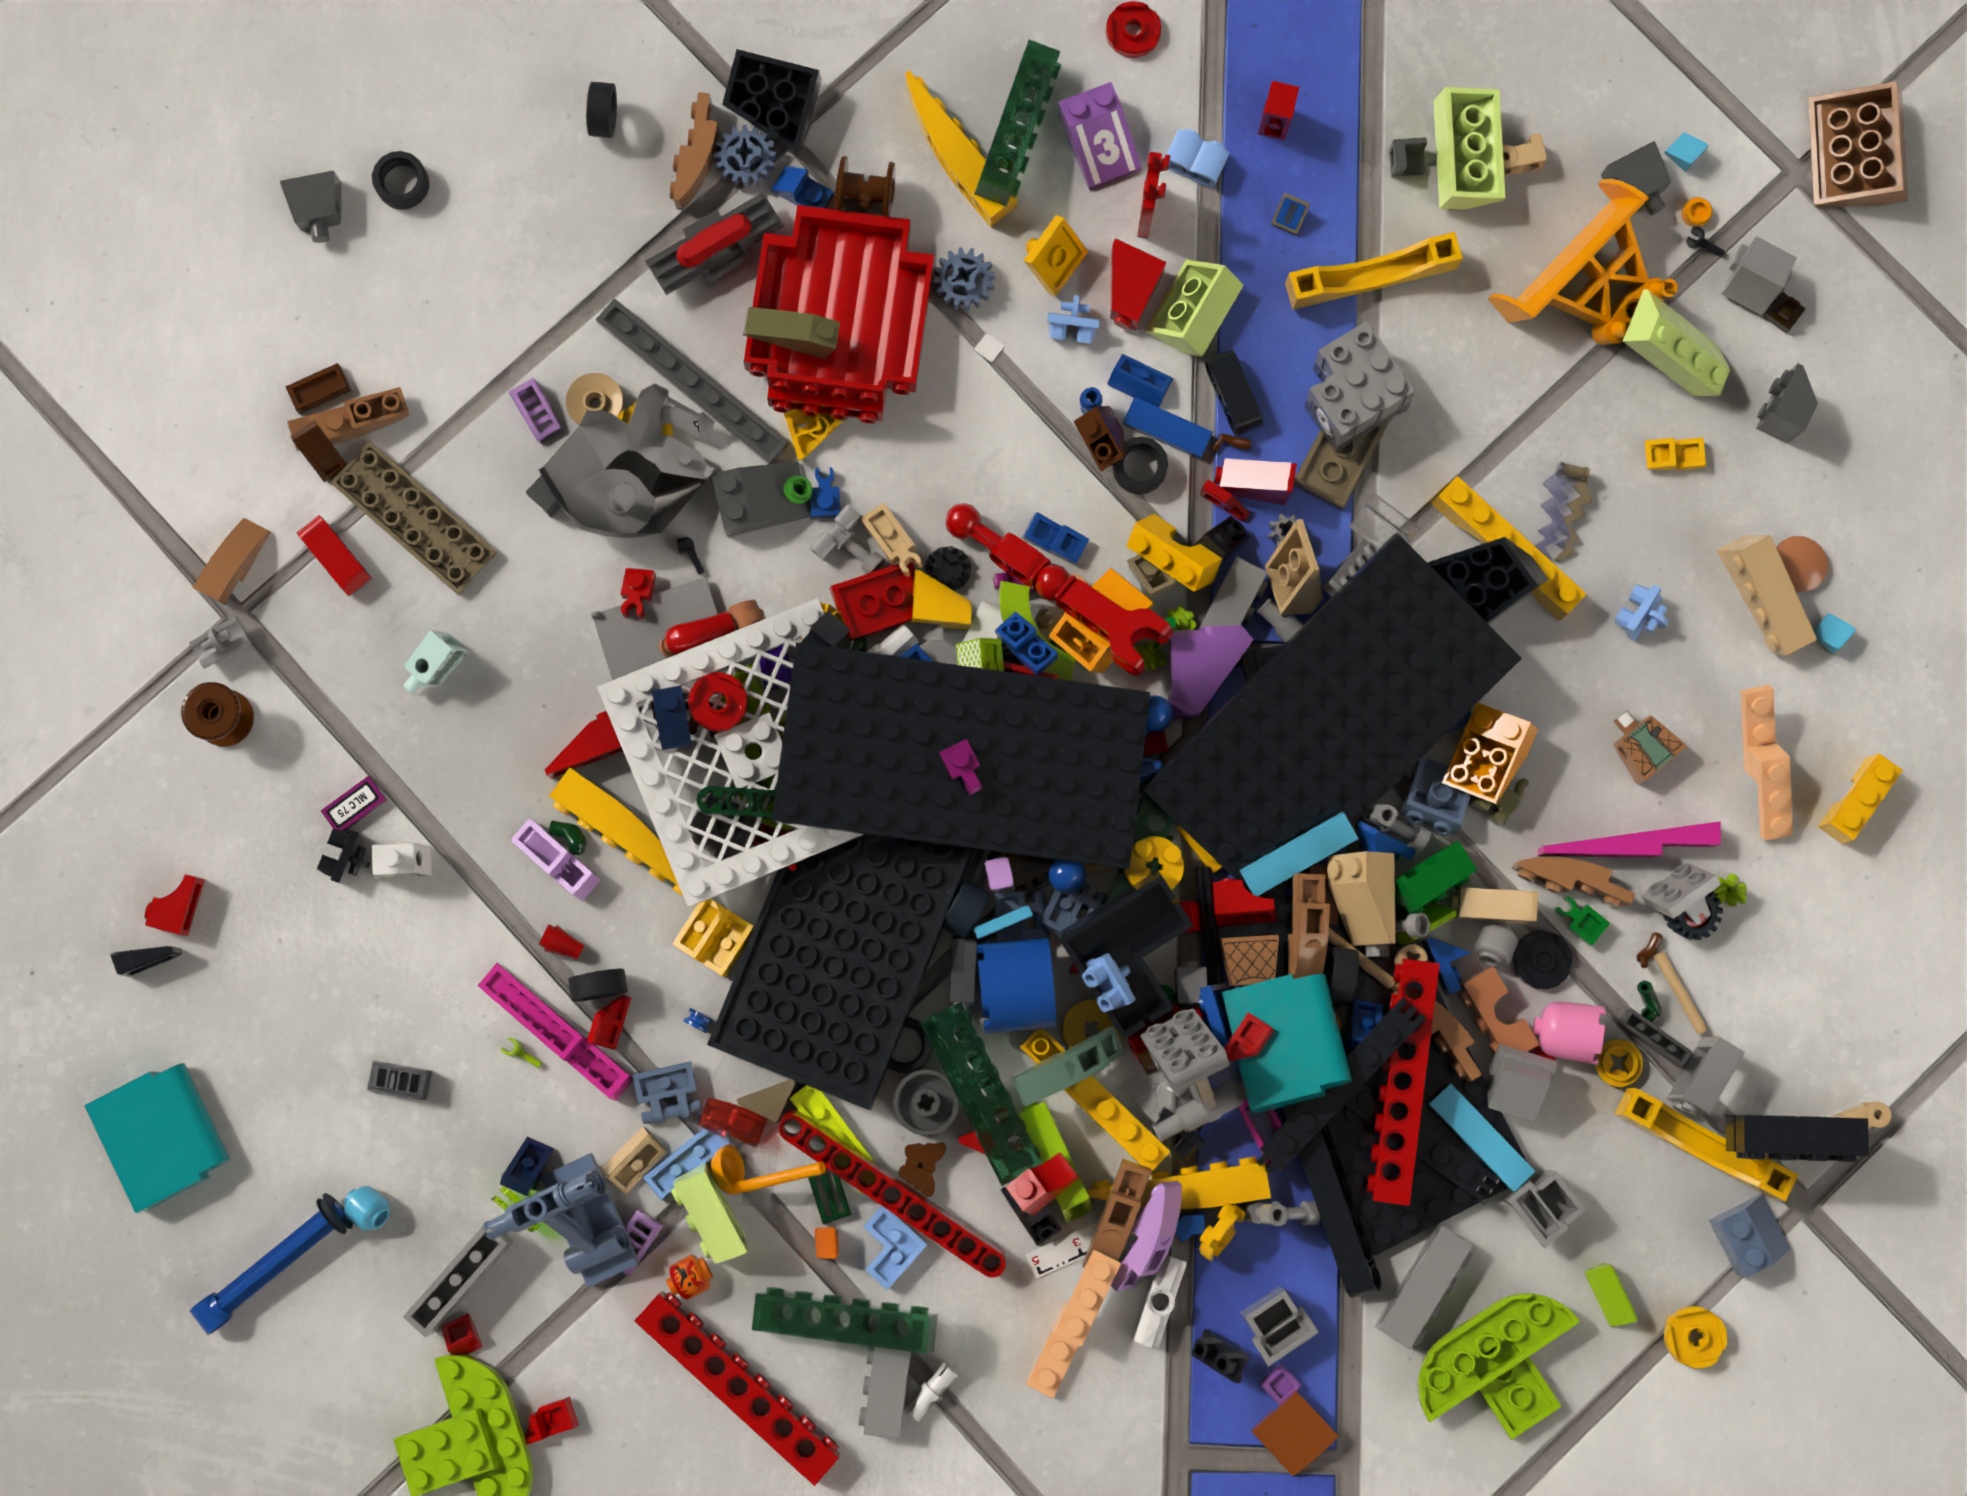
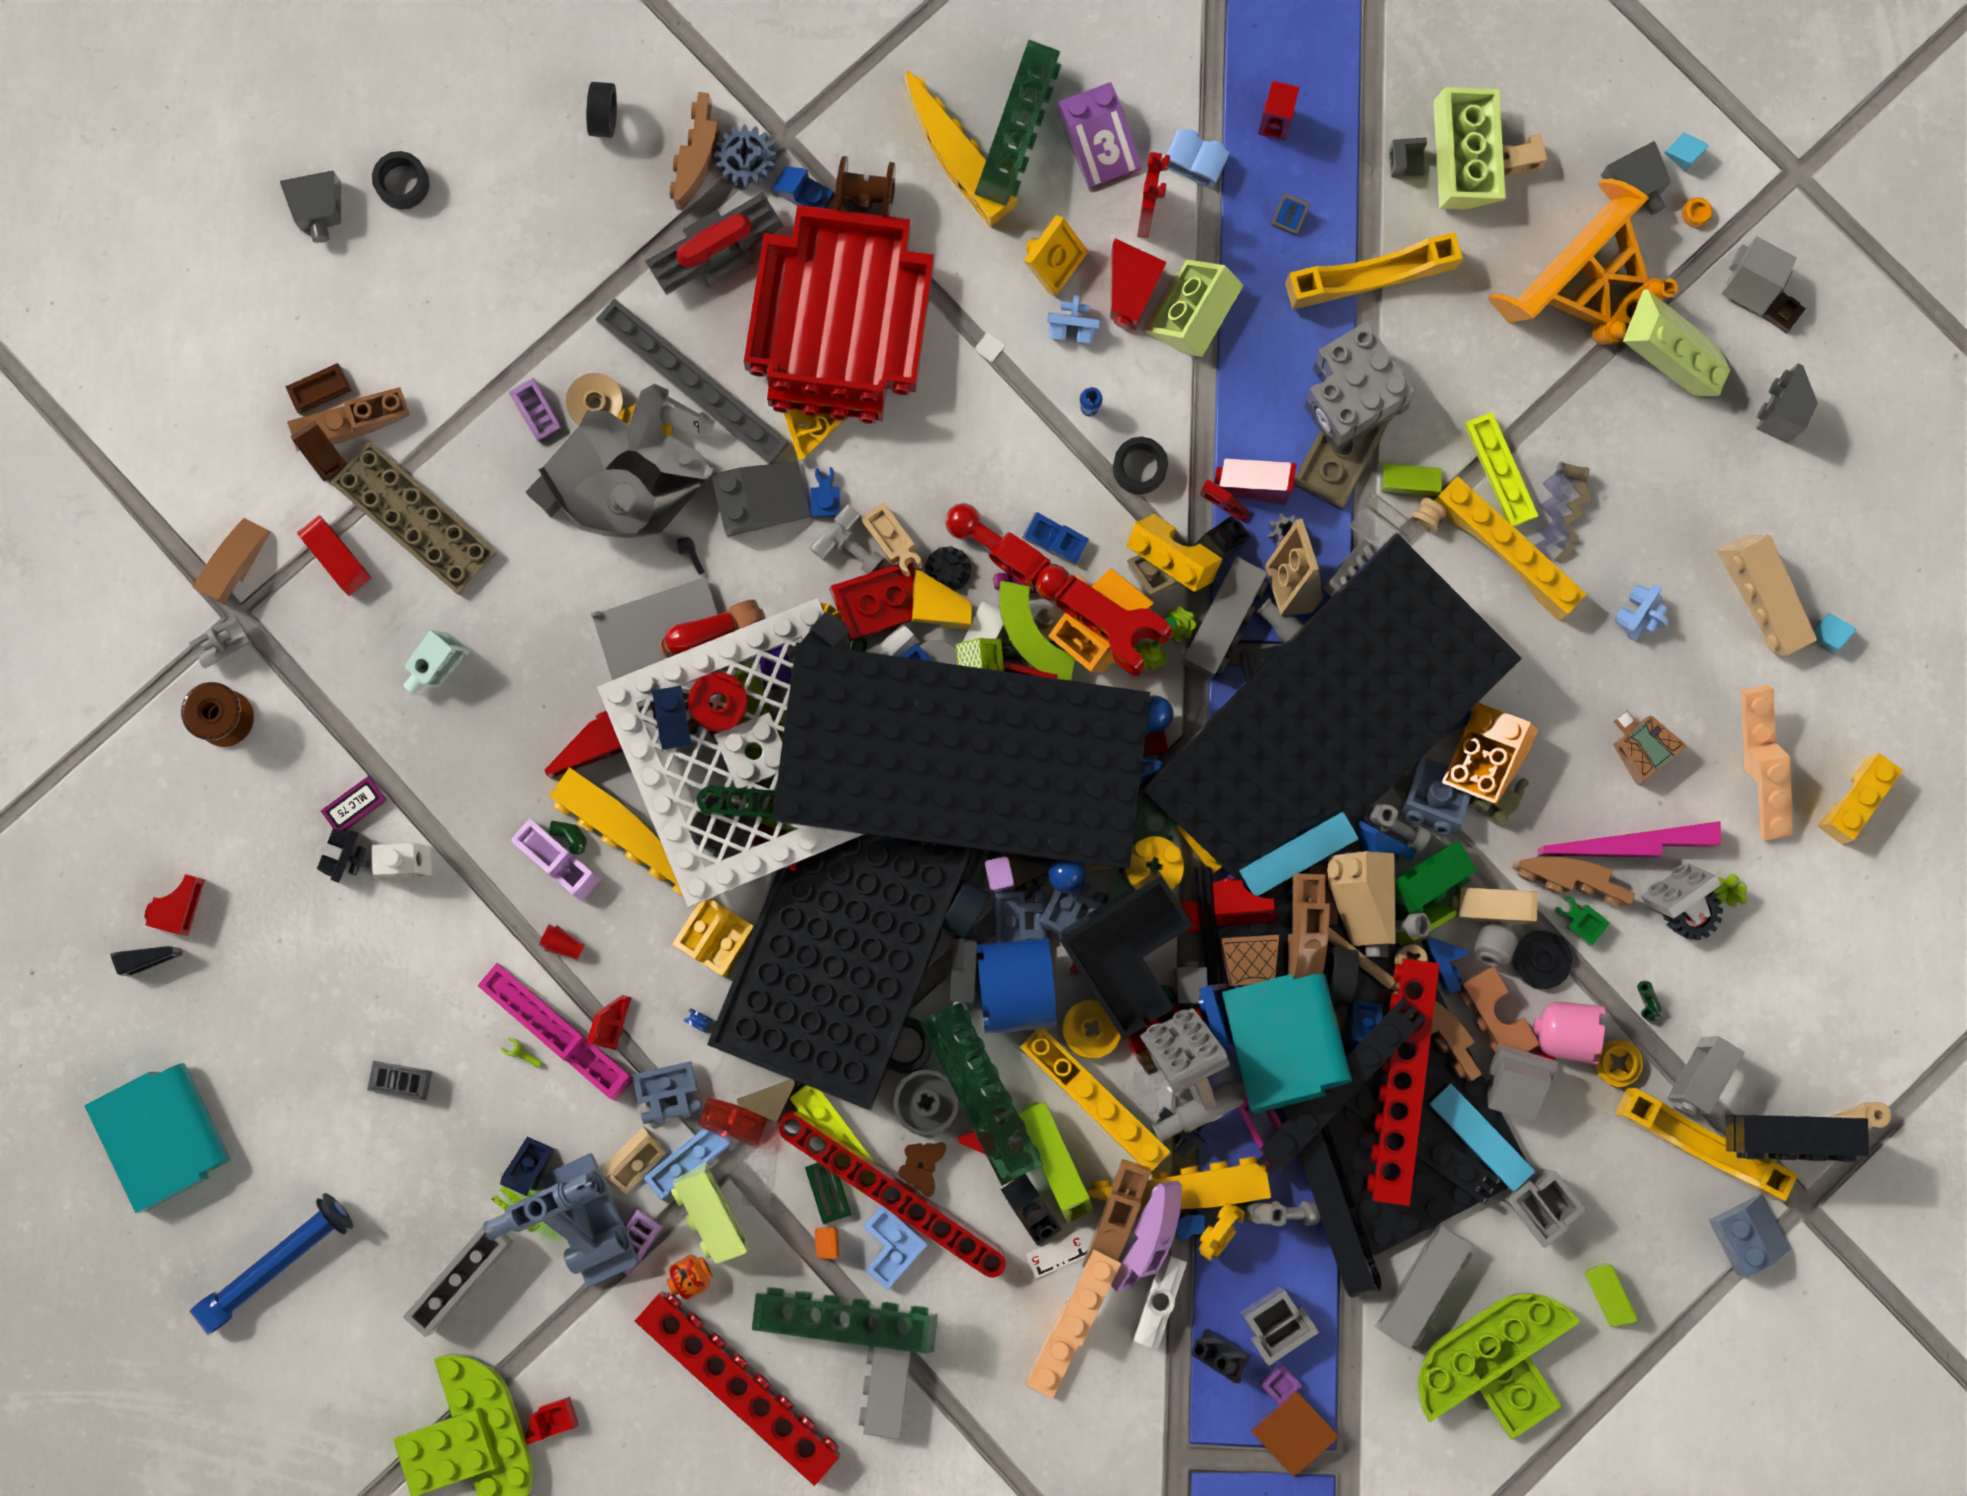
(366, 1208): medium azure head -> none
(461, 1336): red slope -> none
(597, 985): black tyre -> none
(636, 588): red plate -> none
(729, 1172): light orange piece -> none
(773, 96): black wedge -> none
(793, 330): olive slope -> none
(802, 484): bright green plate -> none
(931, 1391): white pin -> none
(960, 268): sand blue gear -> none
(961, 762): magenta plate -> none
(1003, 922): medium azure tile -> none
(1025, 644): blue slope -> none
(1042, 1183): red arch -> none
(1068, 1066): sand green slope -> none
(1102, 436): reddish brown slope -> none
(1110, 981): light blue hips -> none
(1133, 45): red tile -> none
(1139, 380): blue slope -> none
(1167, 428): blue tile -> none
(1201, 664): medium lavender panel -> none
(1233, 393): black beam -> none
(1235, 442): reddish brown piece -> none
(1248, 1038): red tile -> none
(1411, 480): none -> lime slope
(1429, 515): none -> tan wheel
(1491, 576): black wedge -> none
(1501, 469): none -> neon yellow plate
(1650, 950): reddish brown piece -> none
(1654, 1037): dark grey piece -> none
(1675, 454): yellow slope -> none
(1680, 992): tan piece -> none
(1699, 232): black hand -> none
(1703, 1321): yellow plate -> none
(1804, 562): nougat dish -> none
(1858, 147): medium nougat slope -> none

